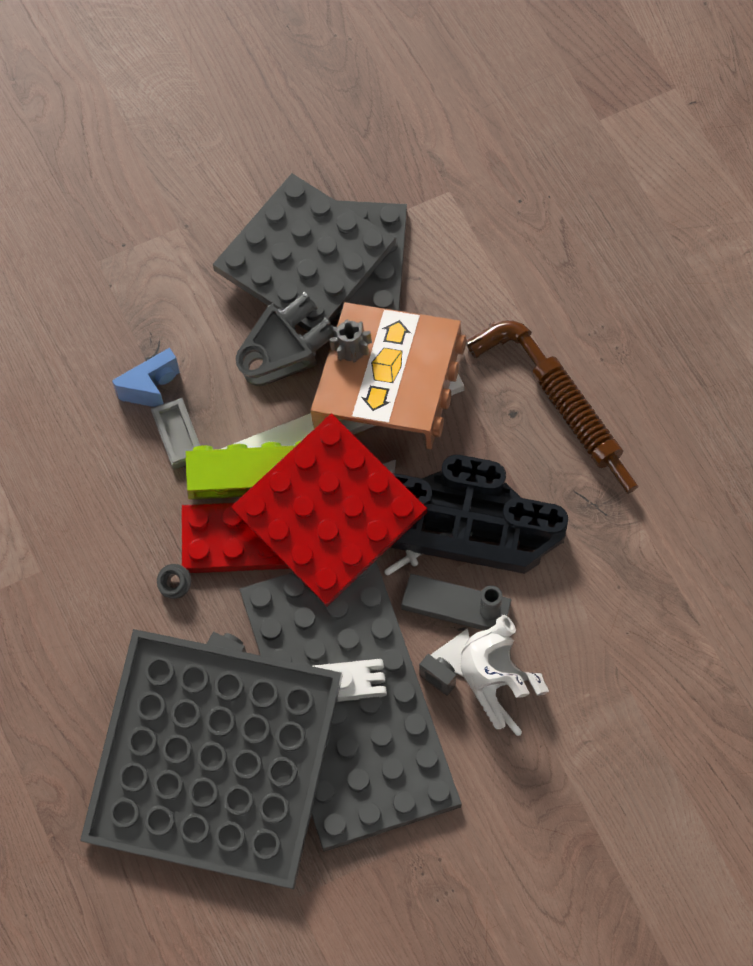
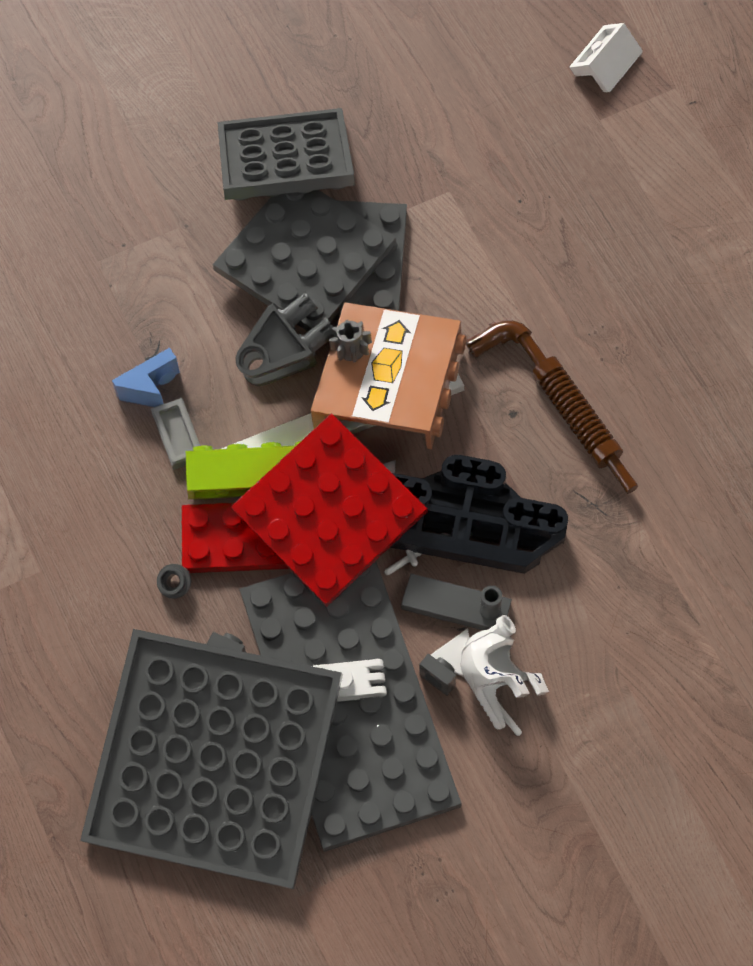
(285, 154): none -> dark grey plate
(608, 56): none -> white panel

